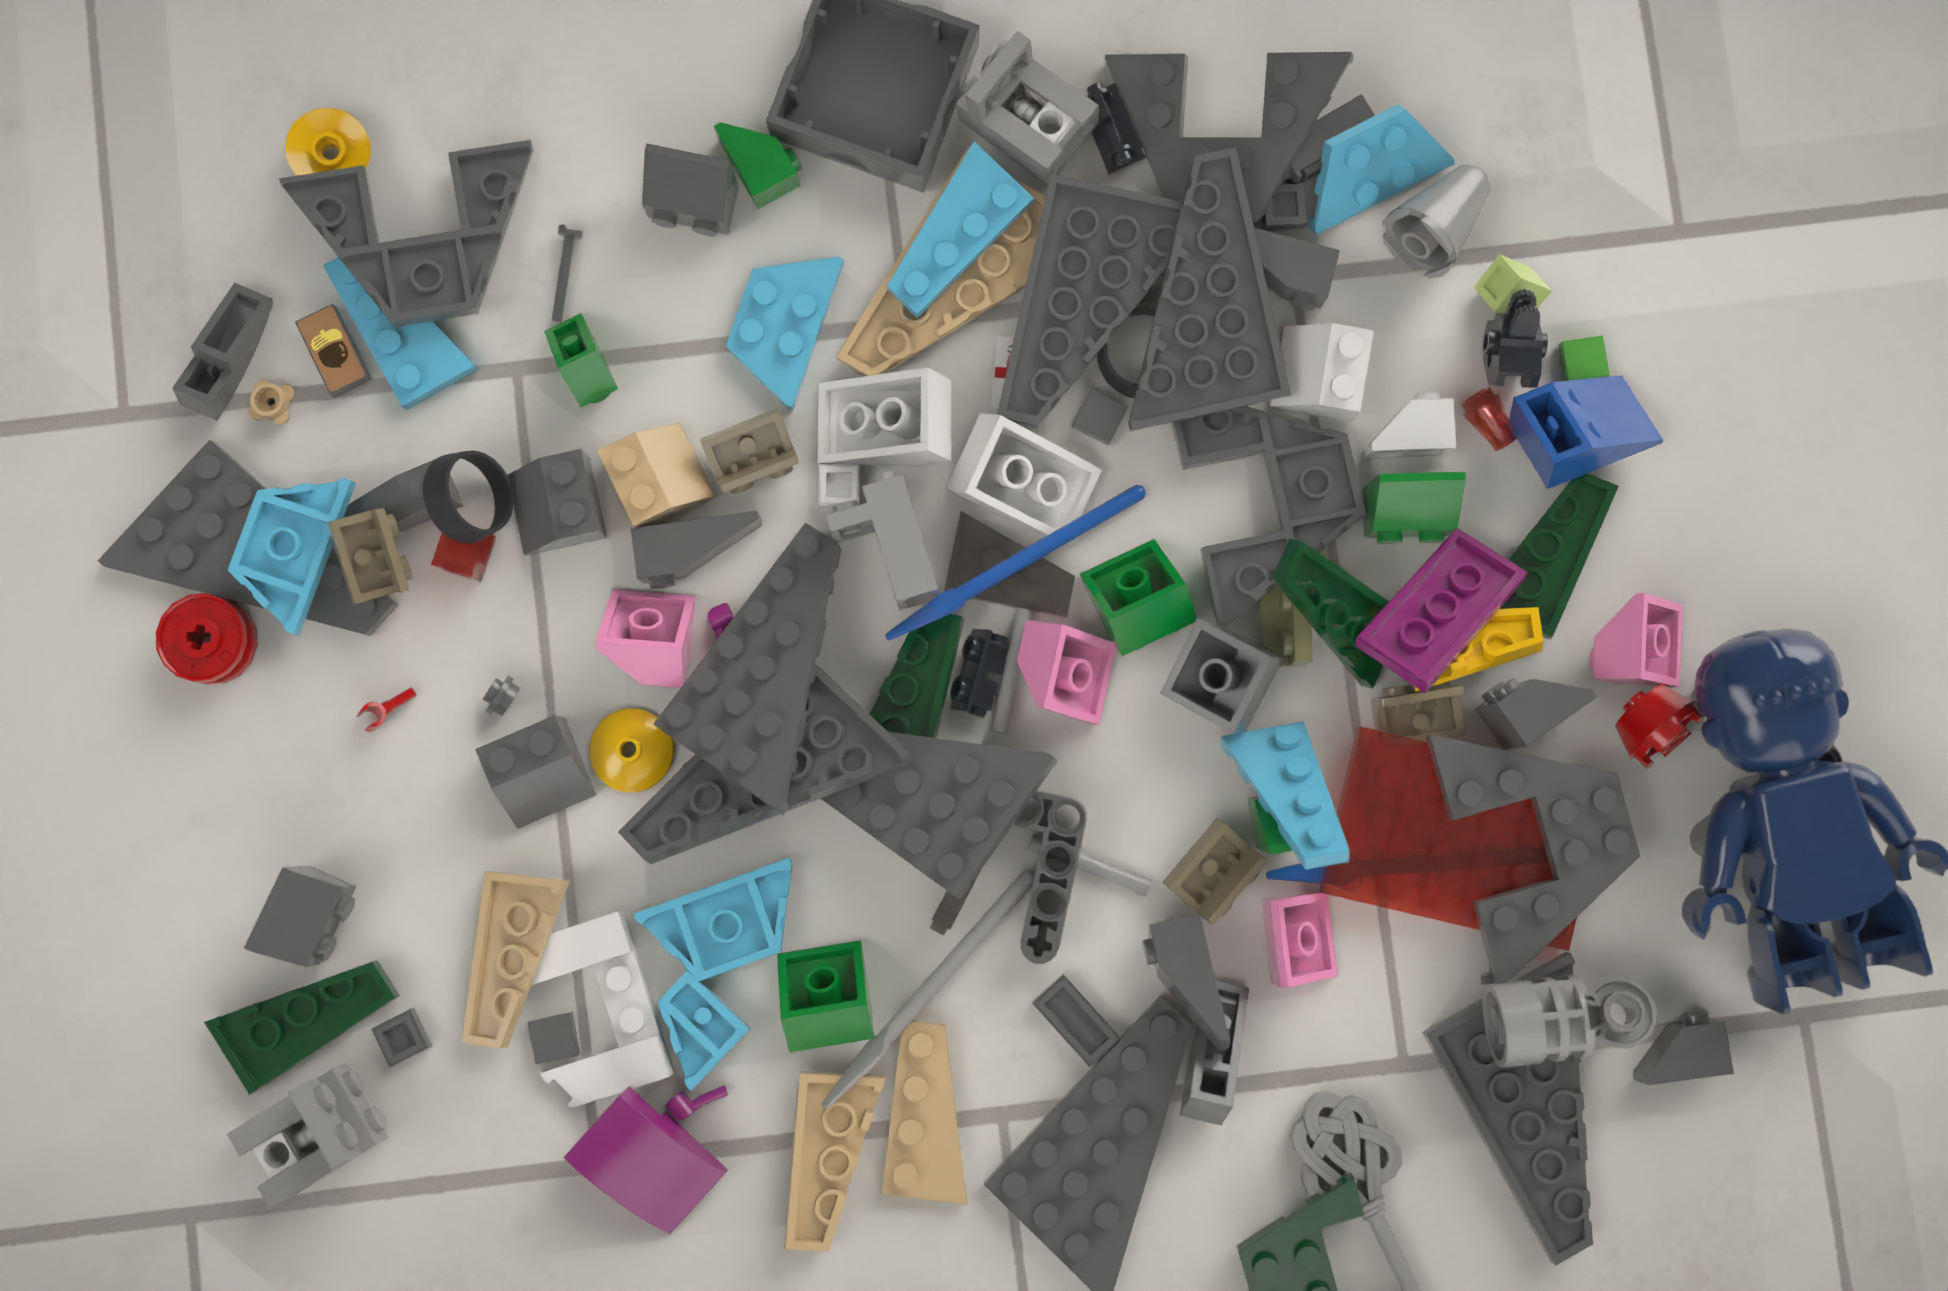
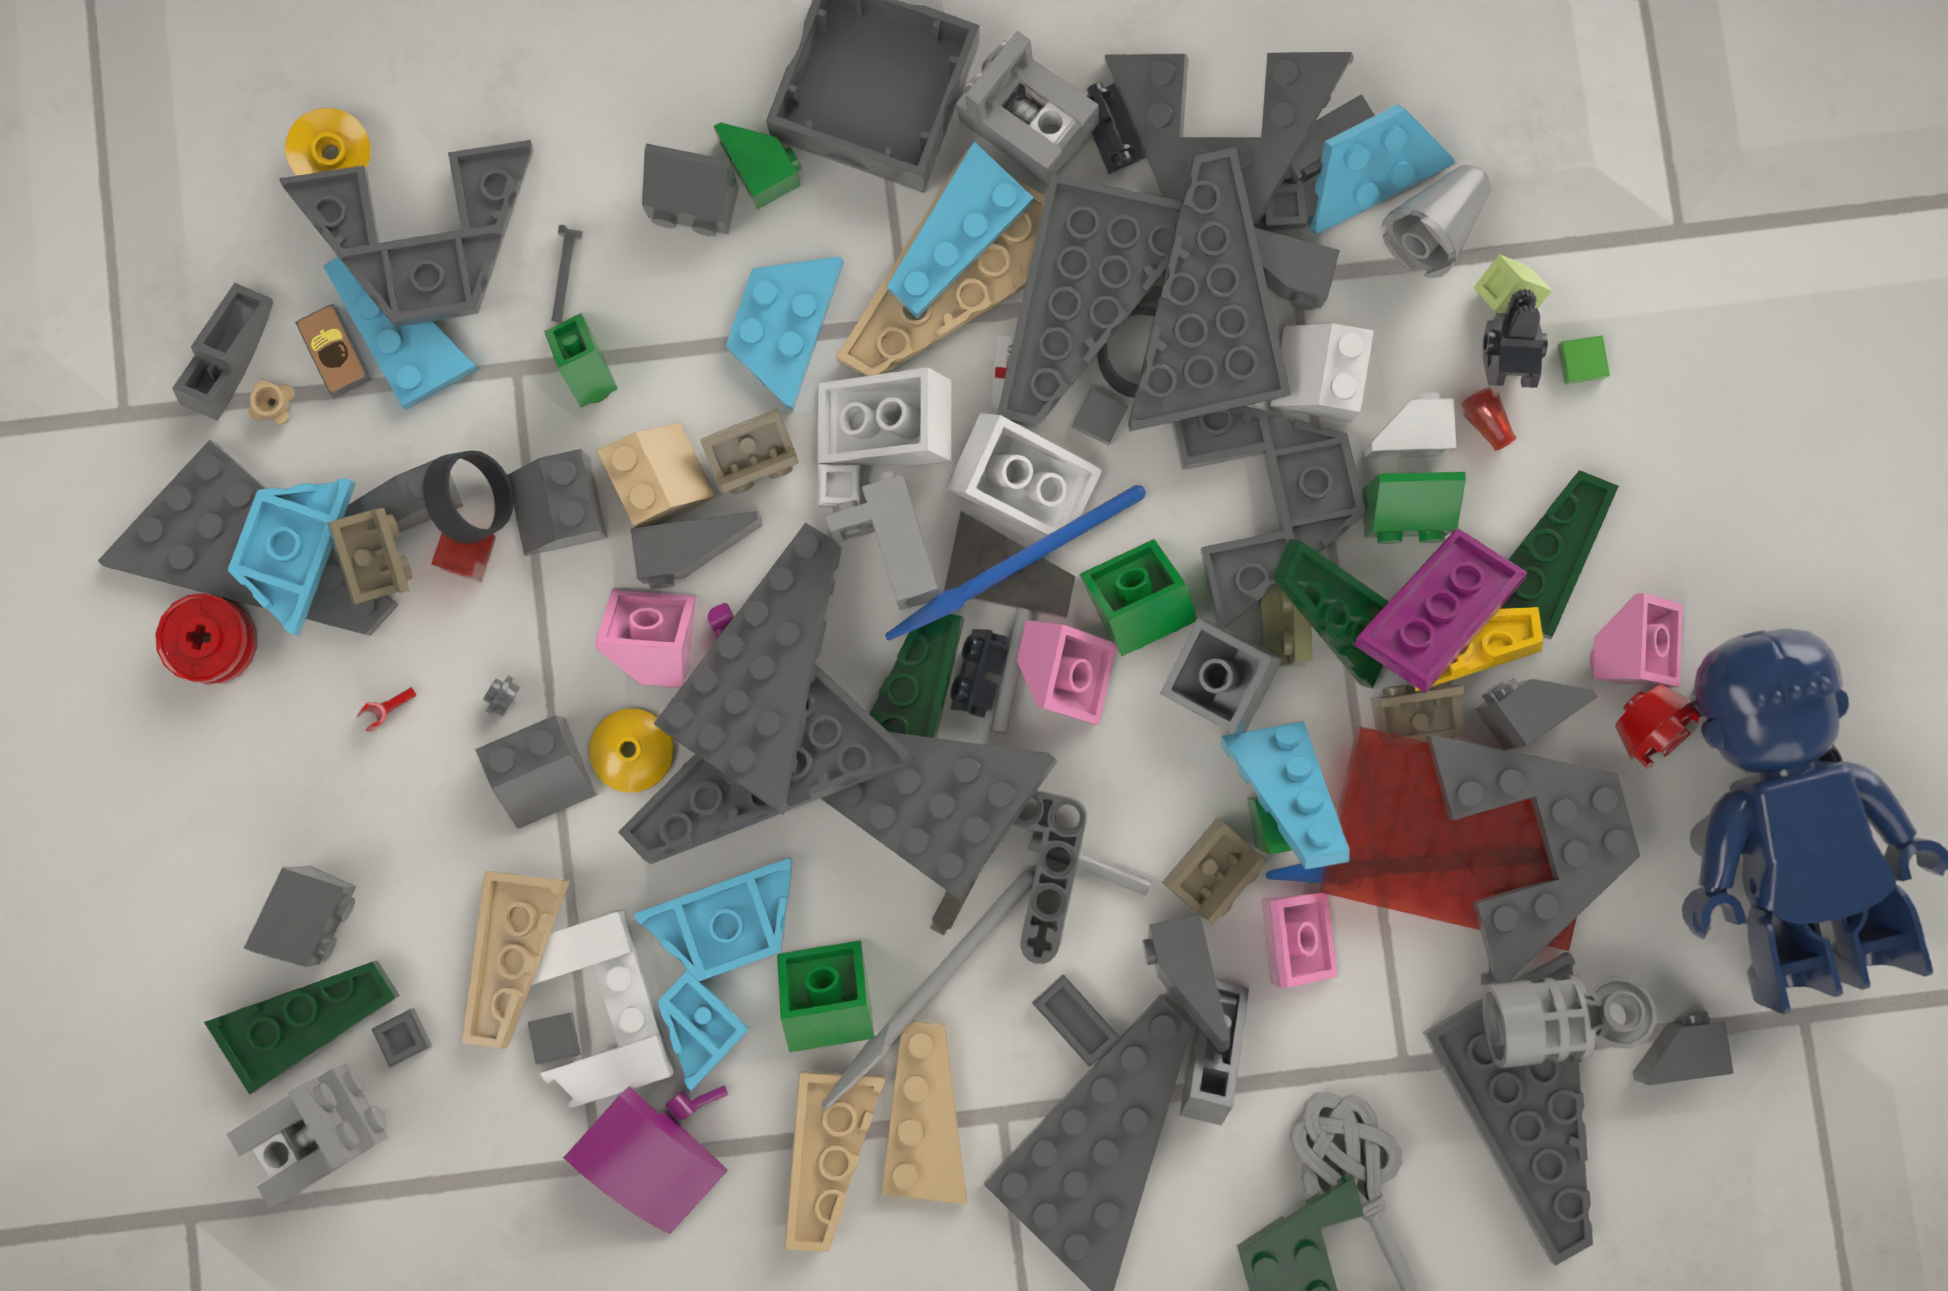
(1580, 426): blue slope -> none

